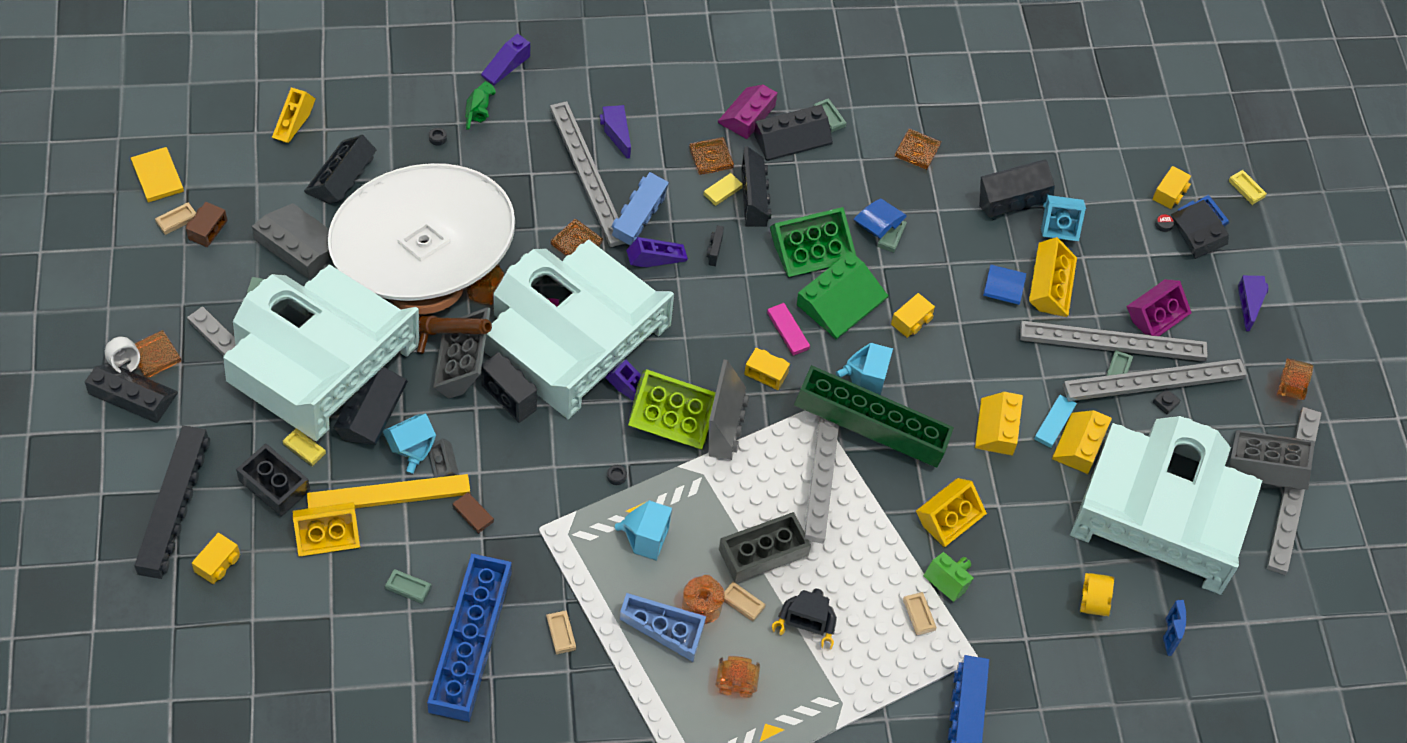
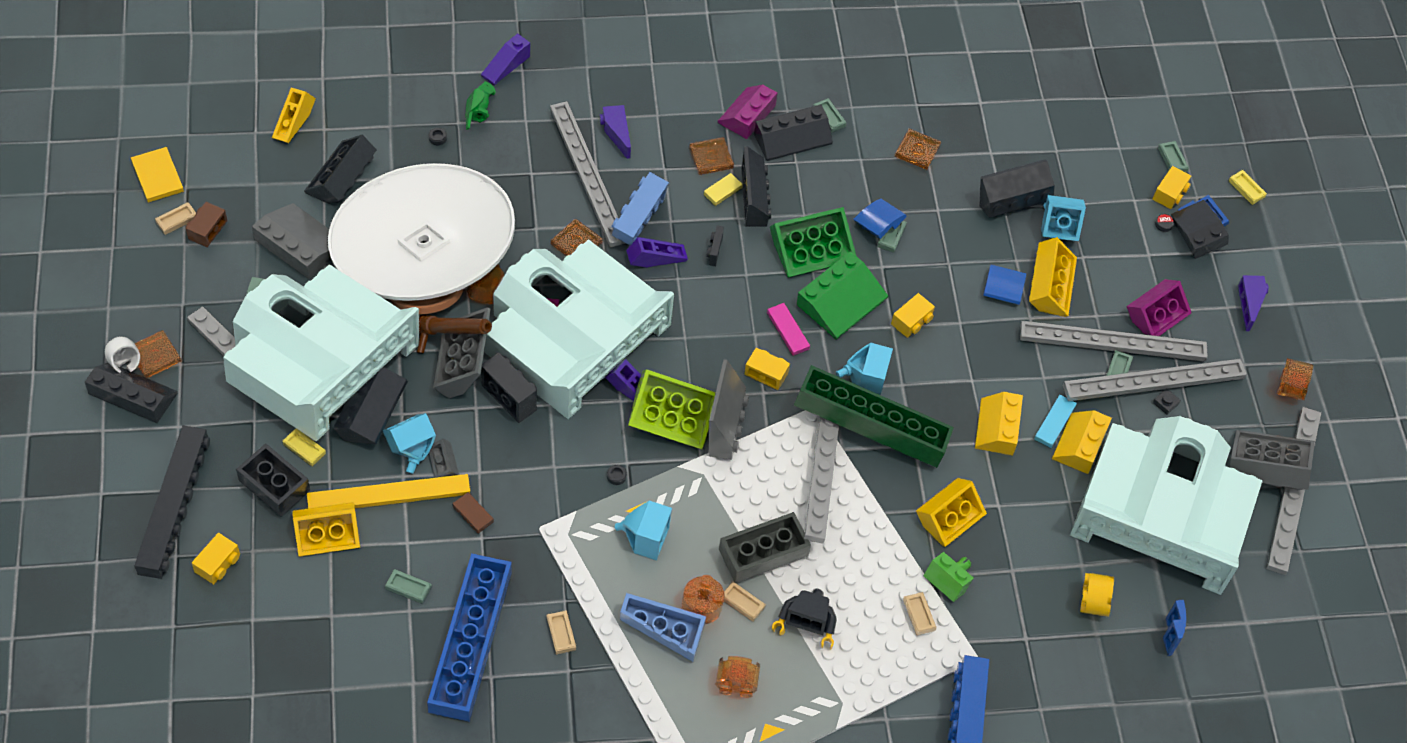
(1173, 156): none -> sand green tile

